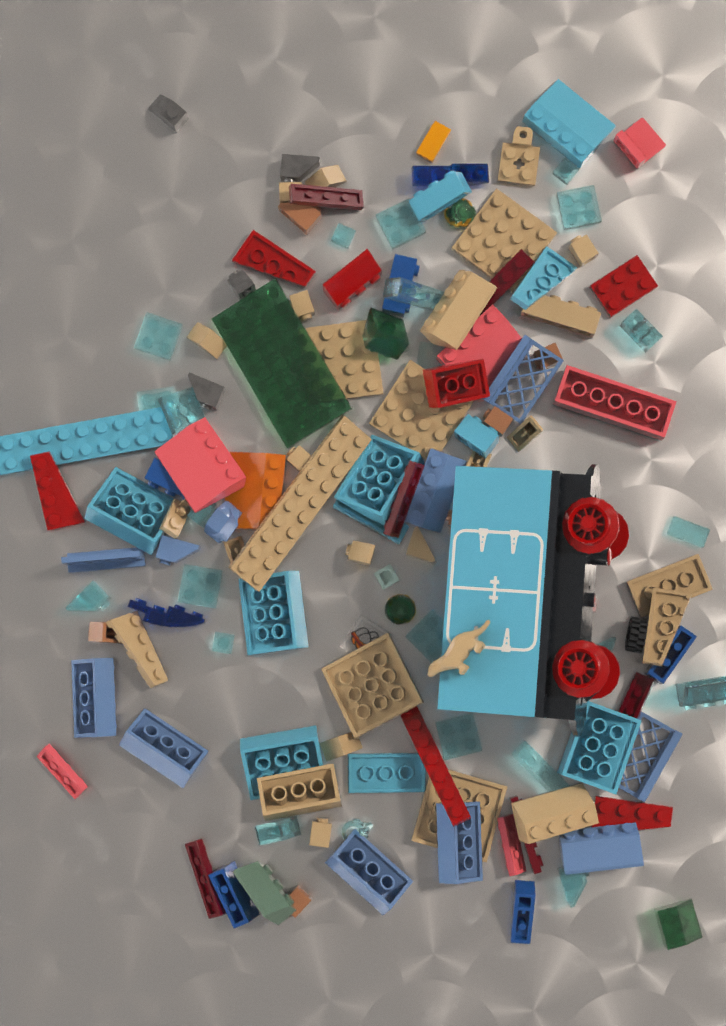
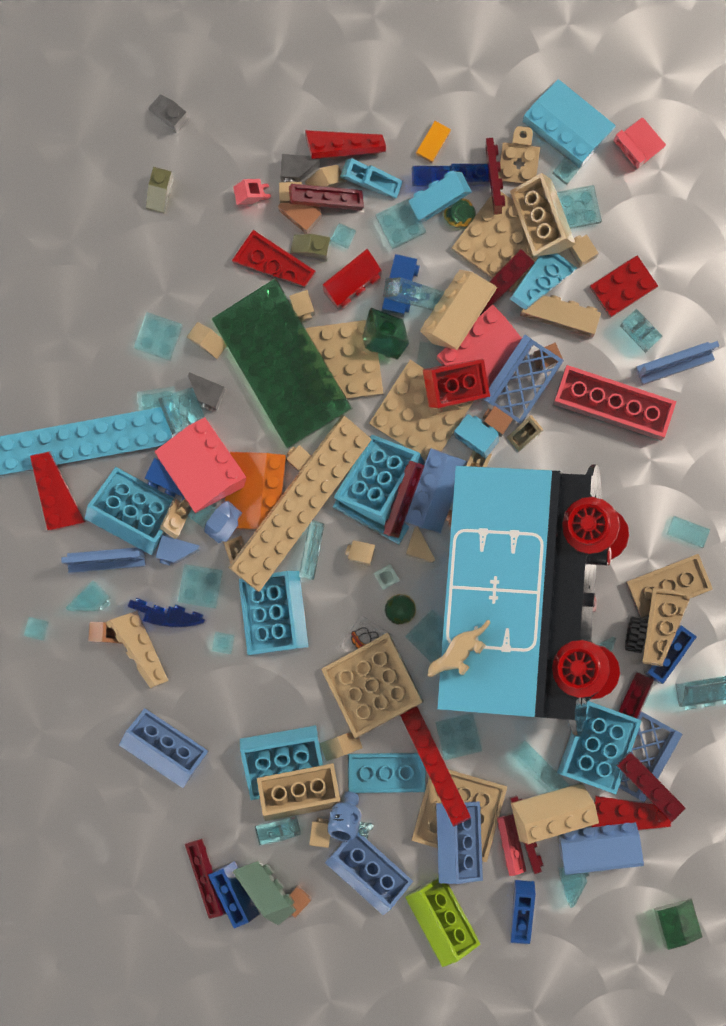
(36, 628): none -> clear light blue plate
(62, 771): coral plate -> none
(93, 697): medium blue slope -> none
(159, 189): none -> olive slope
(241, 284): flat silver slope -> none
(250, 191): none -> coral brick
(311, 246): none -> olive slope
(311, 550): none -> clear light blue tile
(335, 144): none -> red wing
(345, 818): none -> medium blue piece
(371, 178): none -> medium azure slope
(443, 921): none -> lime slope
(495, 182): none -> dark red plate
(542, 216): none -> tan slope
(650, 786): none -> dark red plate
(677, 362): none -> medium blue fence

